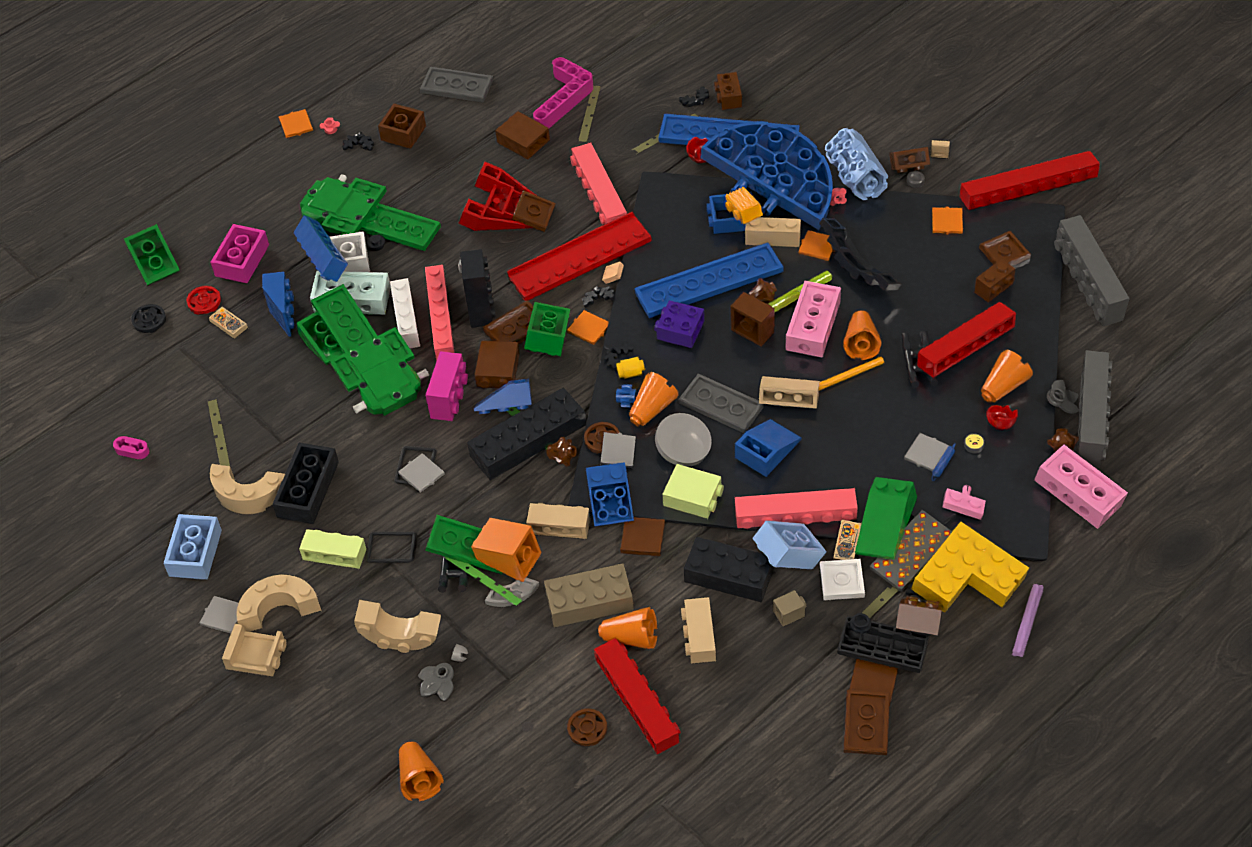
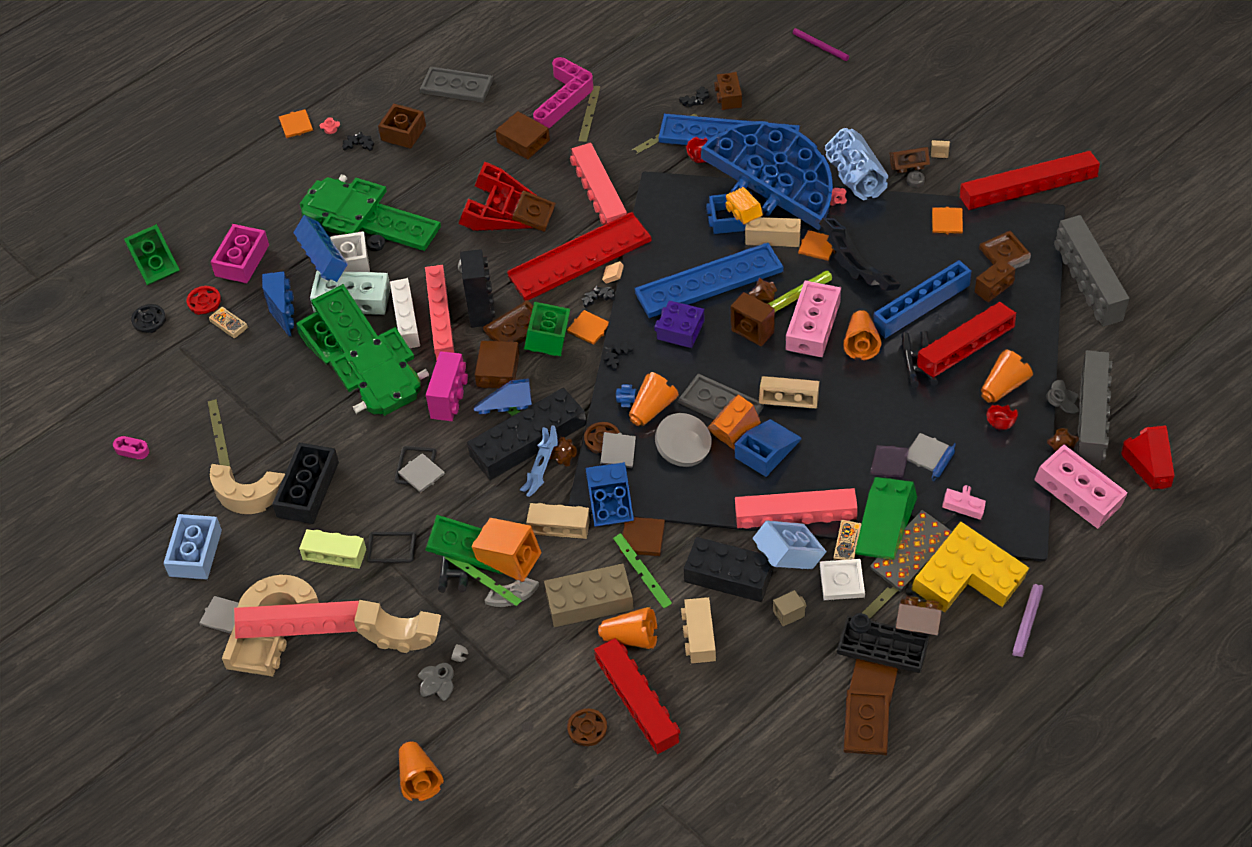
(295, 619): none -> coral brick
(535, 478): none -> medium blue piece
(630, 368): yellow brick -> none
(640, 567): none -> bright green piece
(692, 491): yellowish green brick -> none
(734, 421): none -> orange slope
(820, 44): none -> magenta bar
(850, 373): light orange bar -> none
(889, 461): none -> clear purple piece
(922, 299): none -> blue brick
(974, 443): tile -> none
(1151, 456): none -> red slope

